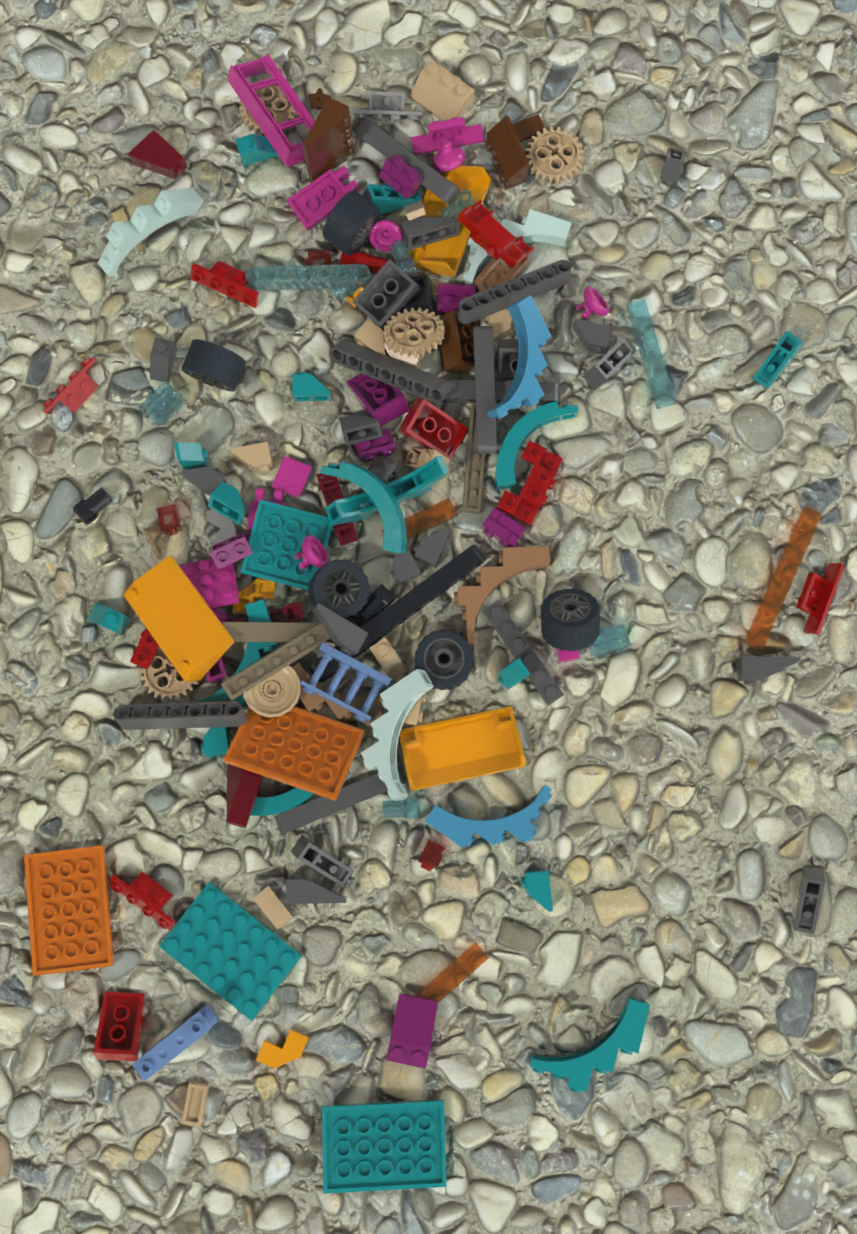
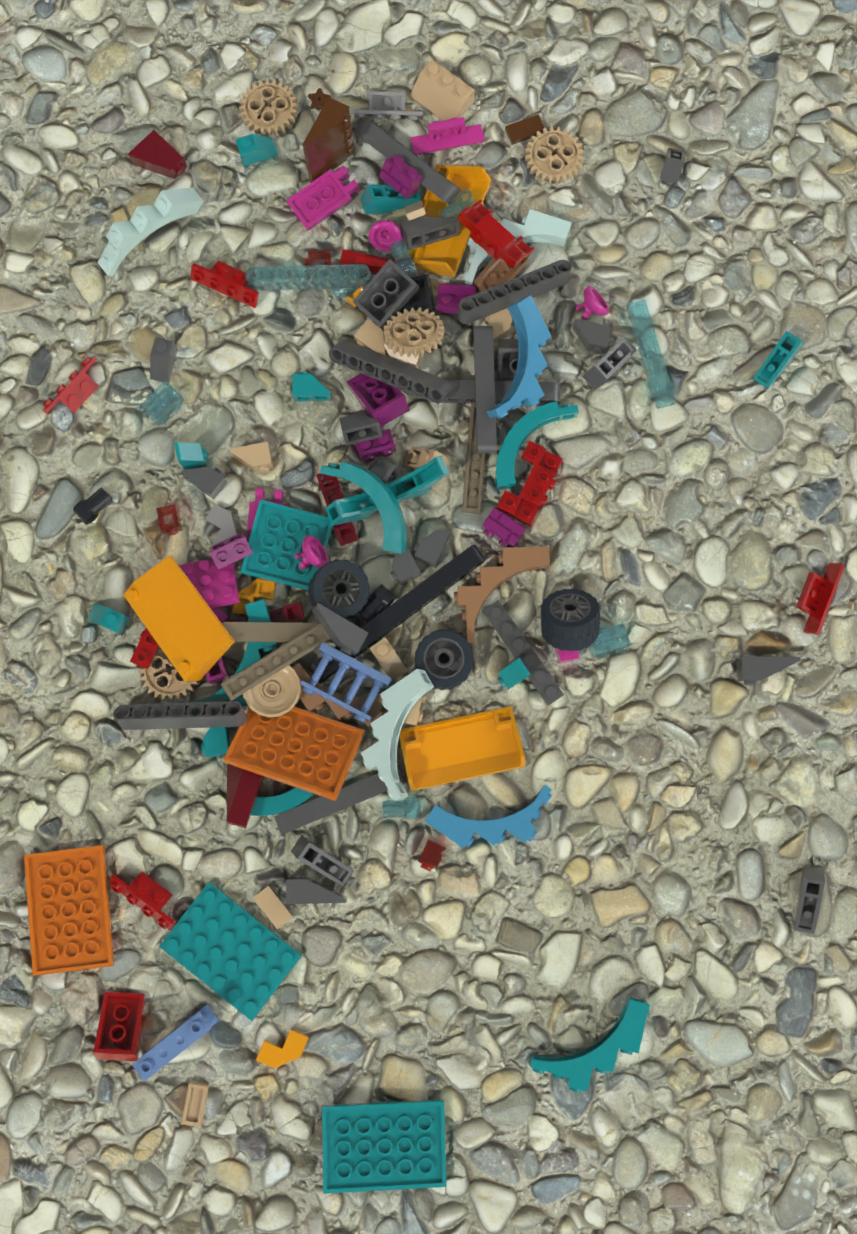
(213, 365): black wheel -> none
(227, 502): teal slope -> none
(246, 92): dark pink piece -> none
(292, 477): dark pink piece -> none
(350, 222): black wheel -> none
(412, 1030): magenta slope -> none
(429, 518): clear orange tile -> none
(432, 428): red slope -> none
(448, 156): dark pink hair -> none
(454, 974): clear orange tile -> none
(457, 344): reddish brown slope -> none
(507, 153): reddish brown slope -> none
(538, 887): teal slope -> none
(782, 578): clear orange tile -> none

